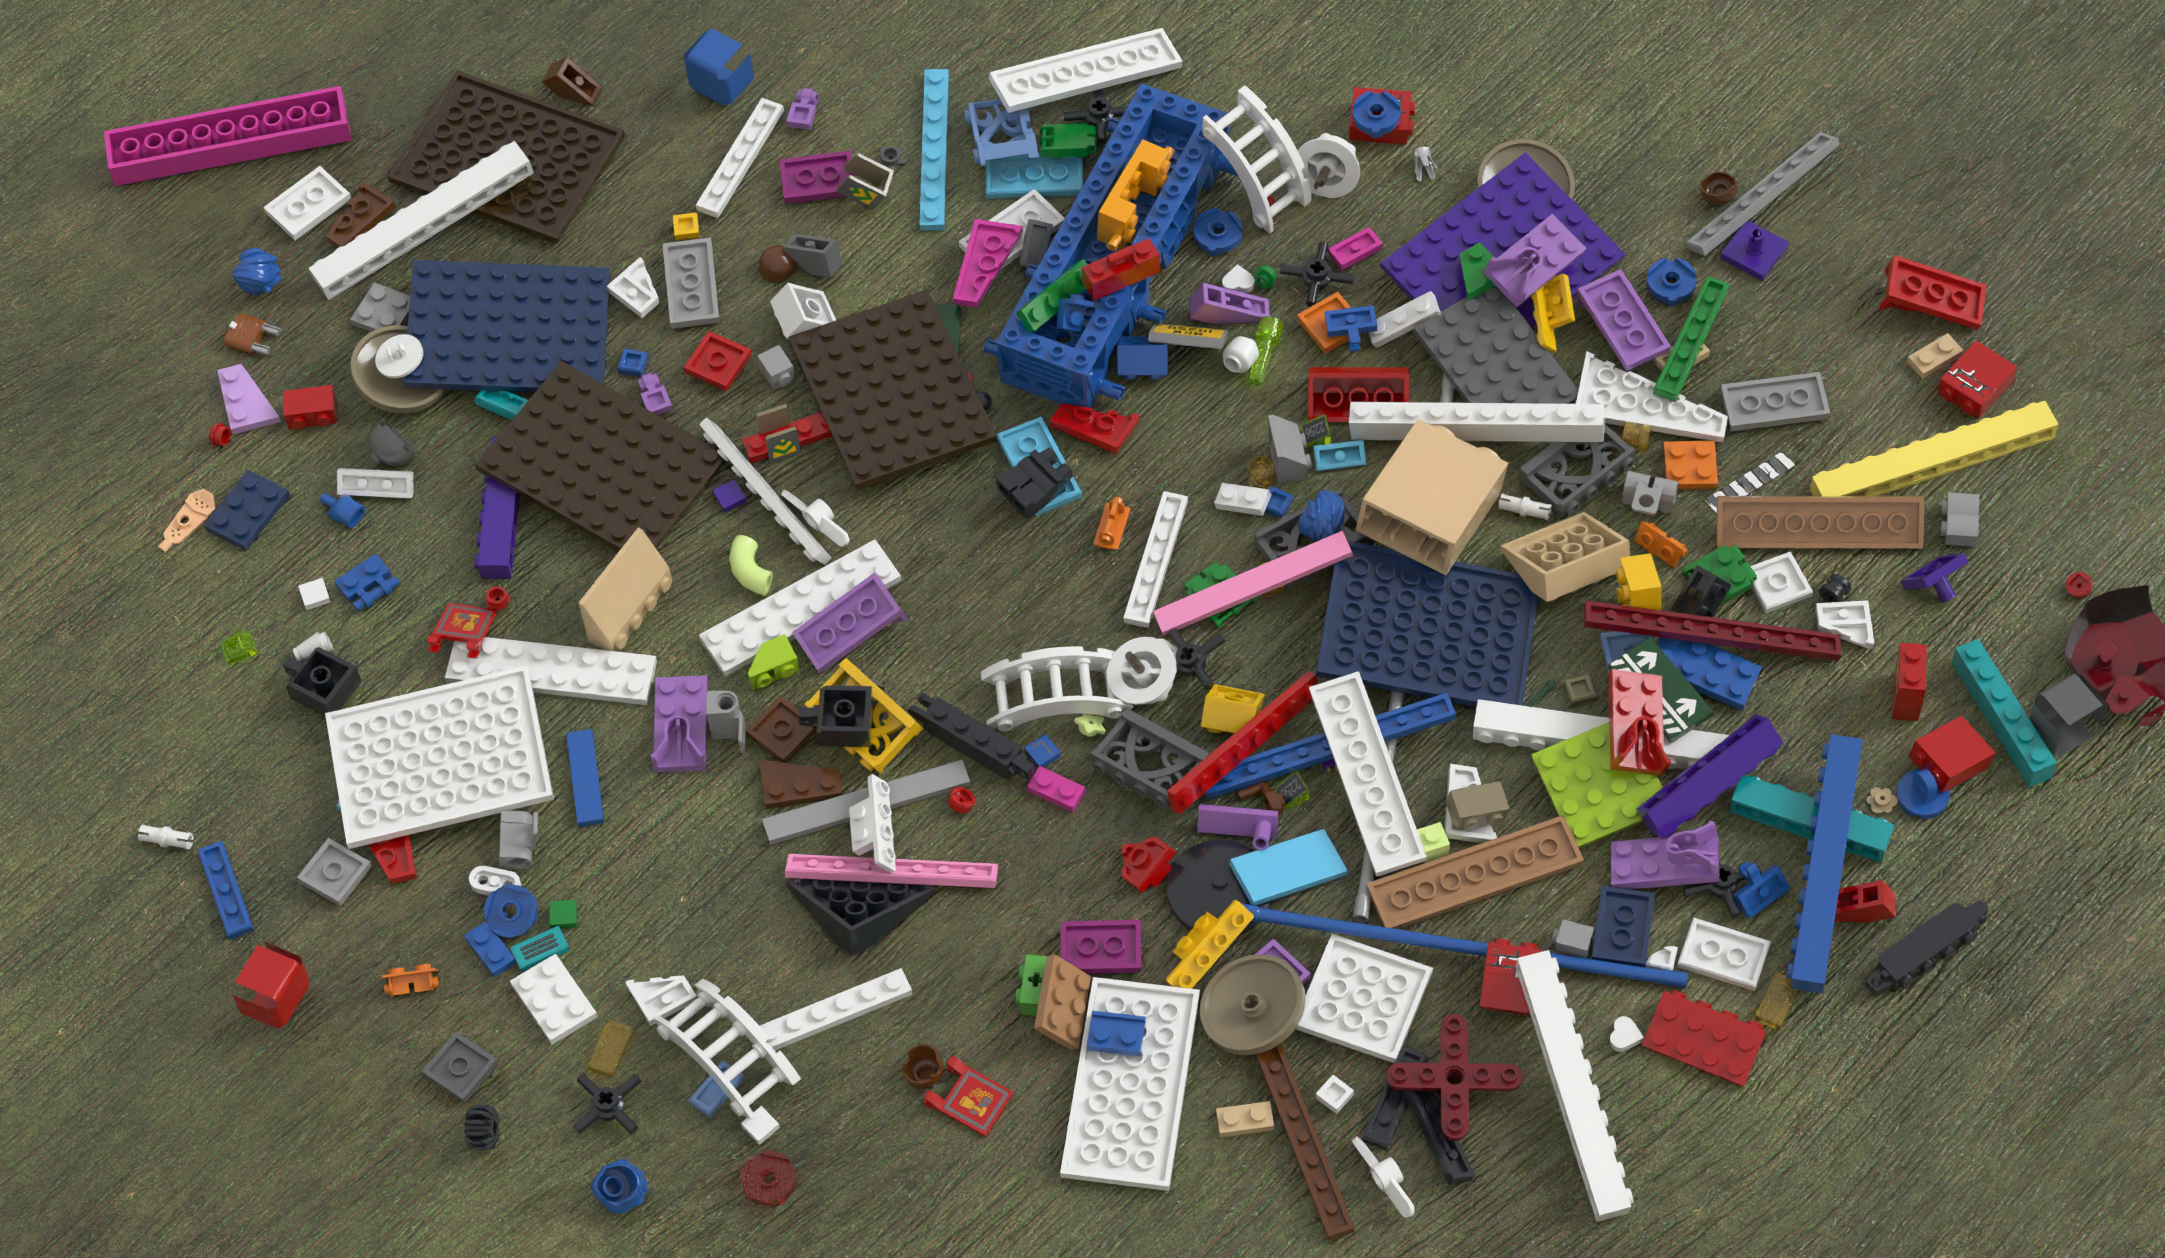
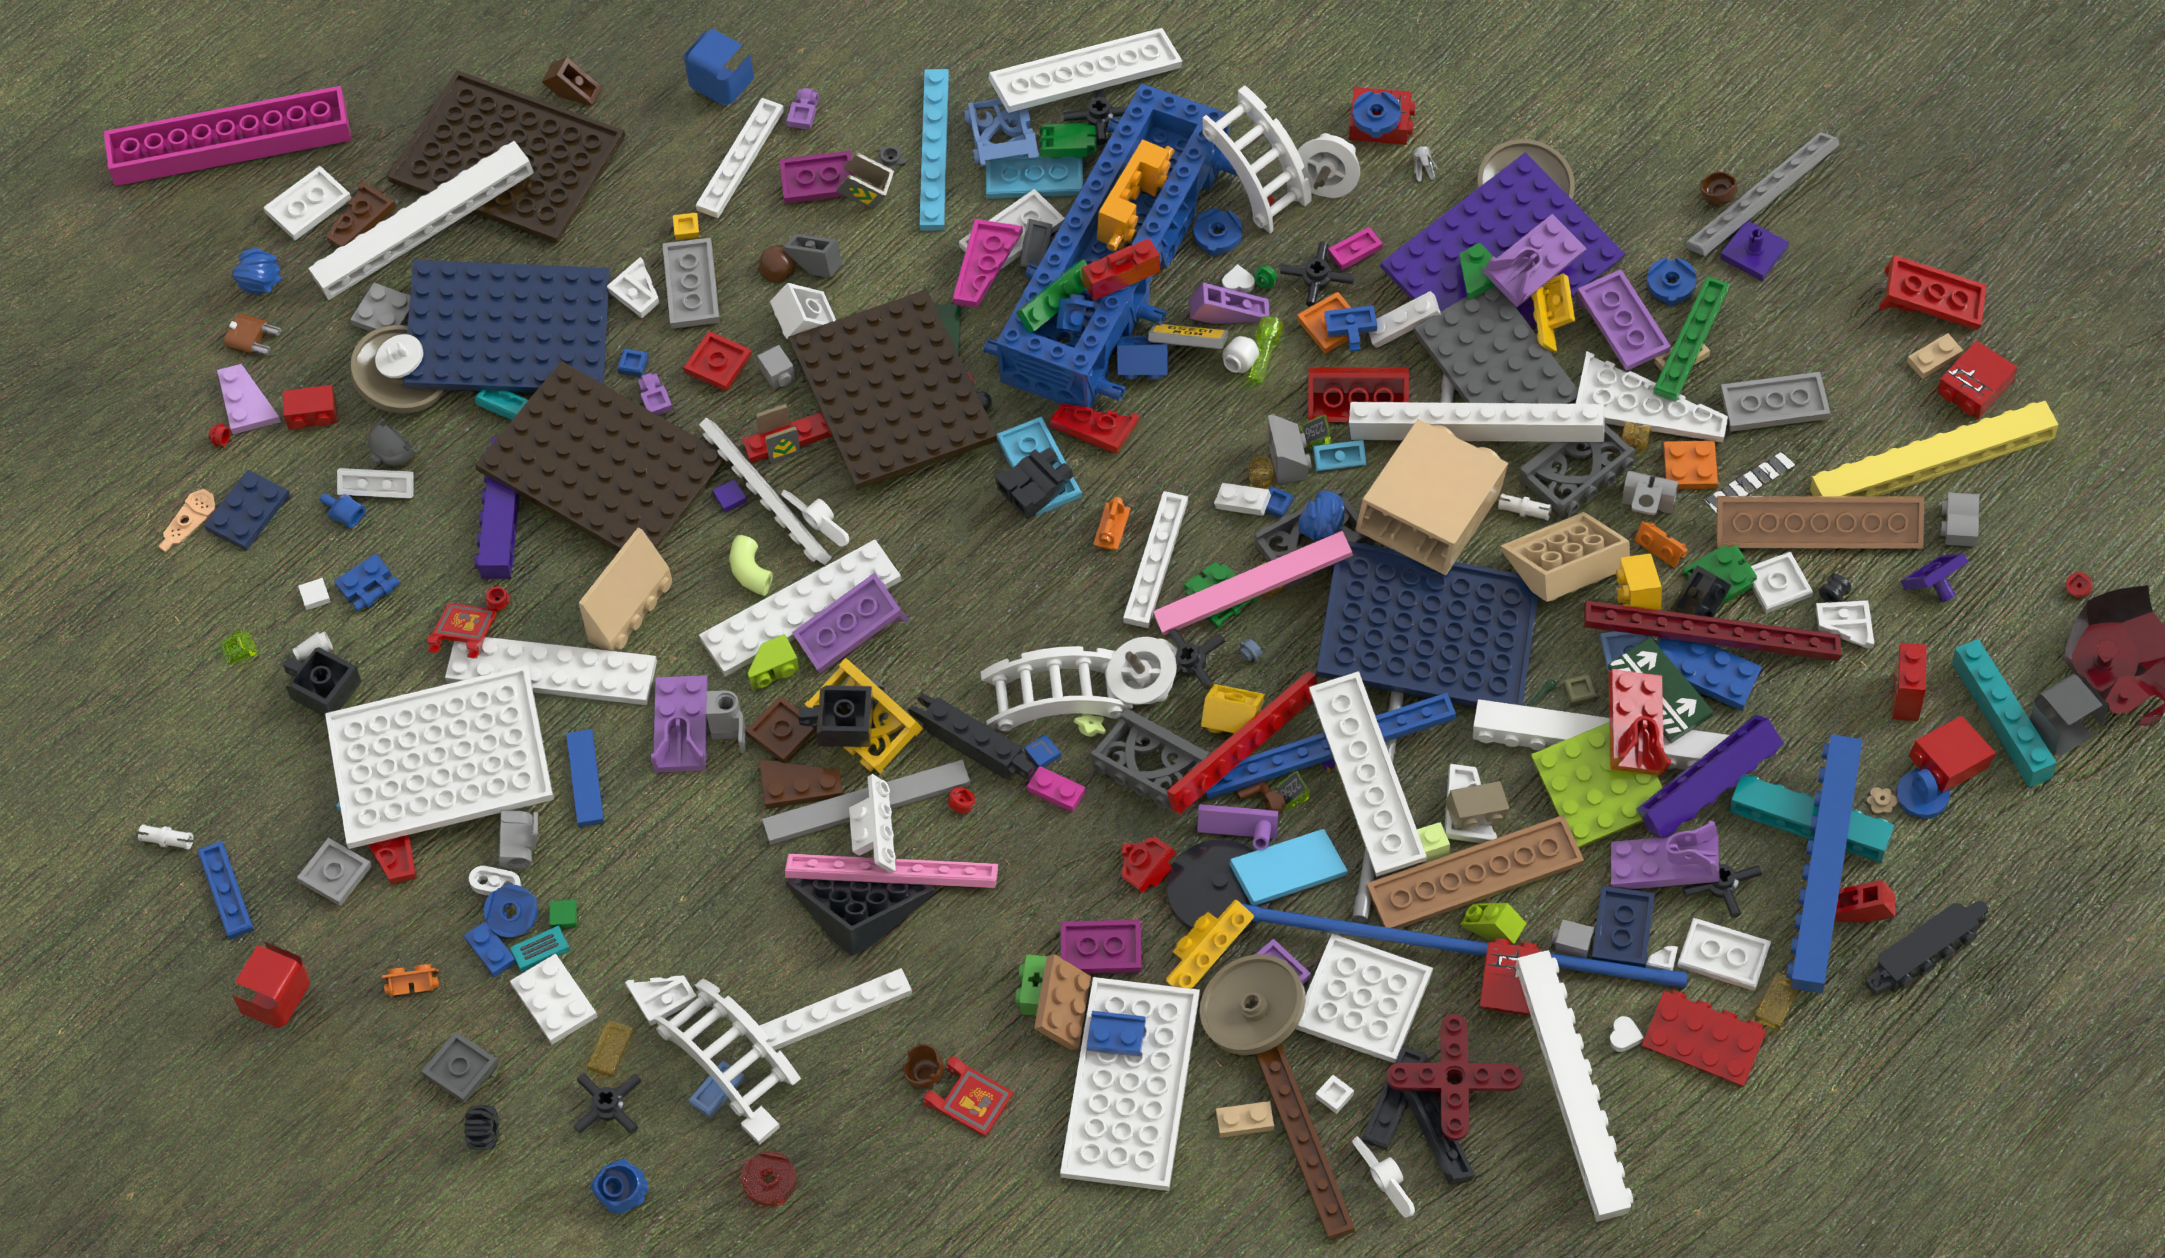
(1250, 650): none -> sand blue plate
(1494, 921): none -> lime slope
(1761, 888): blue plate -> none

